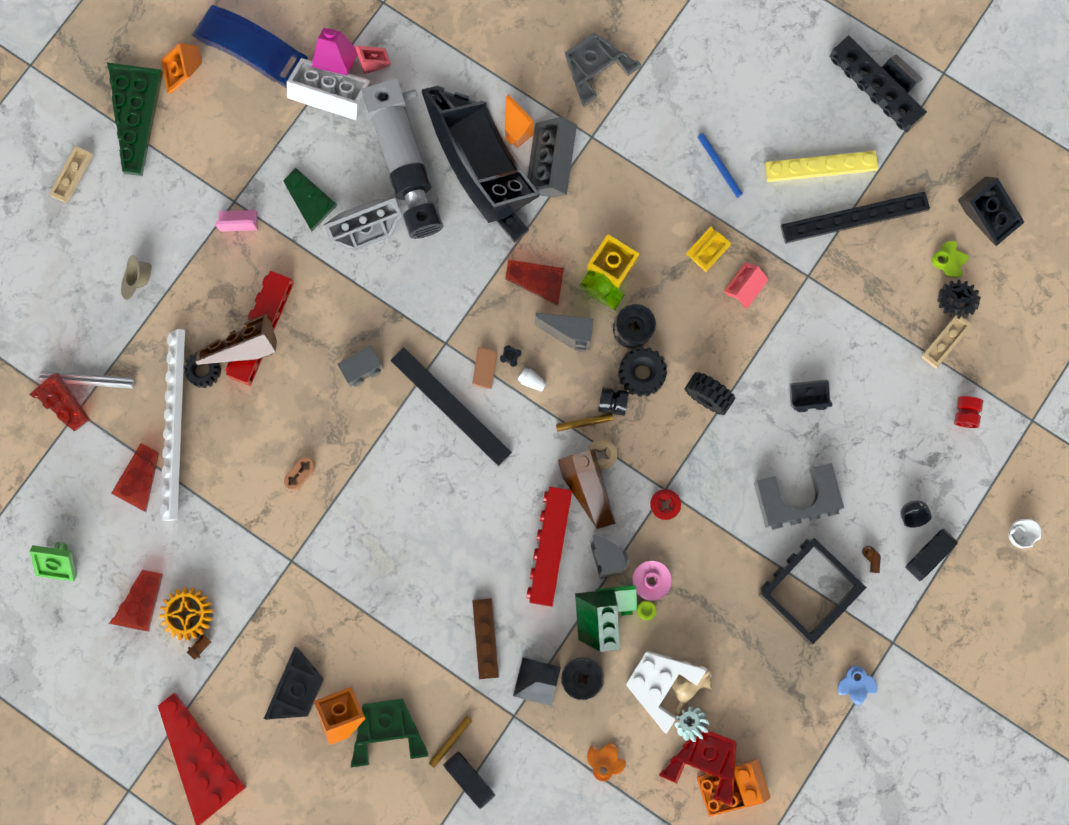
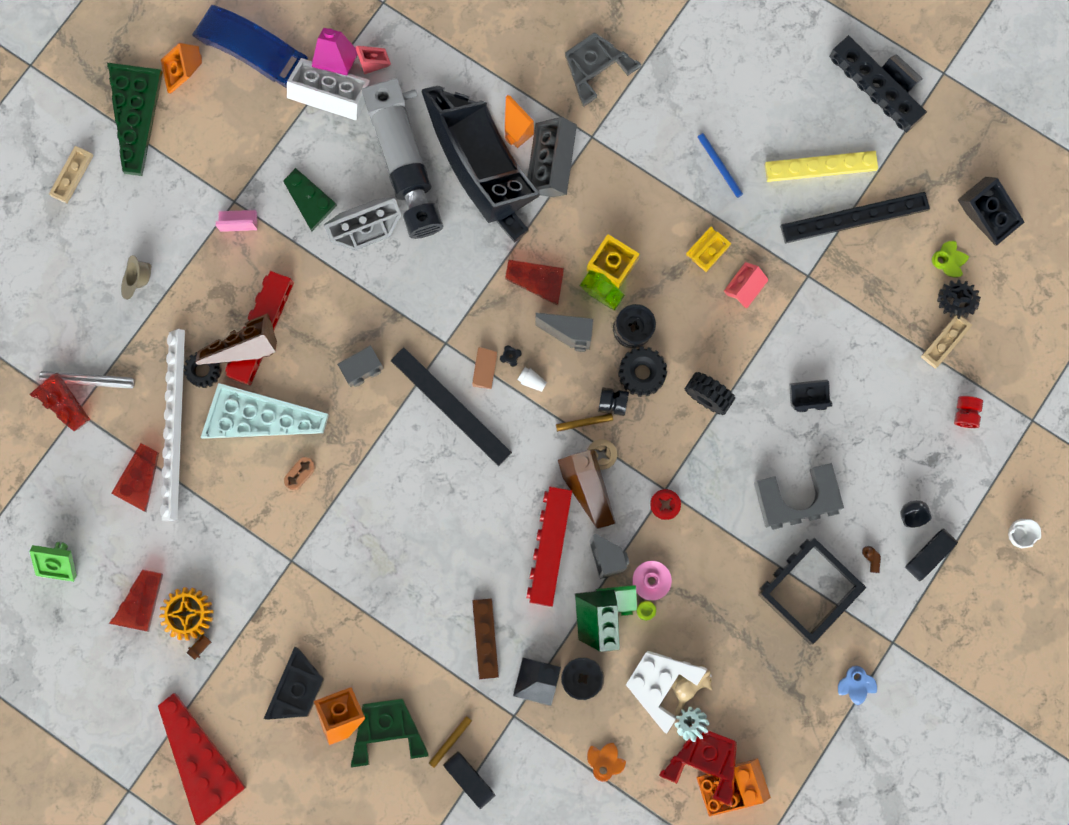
(250, 414): none -> light aqua wing

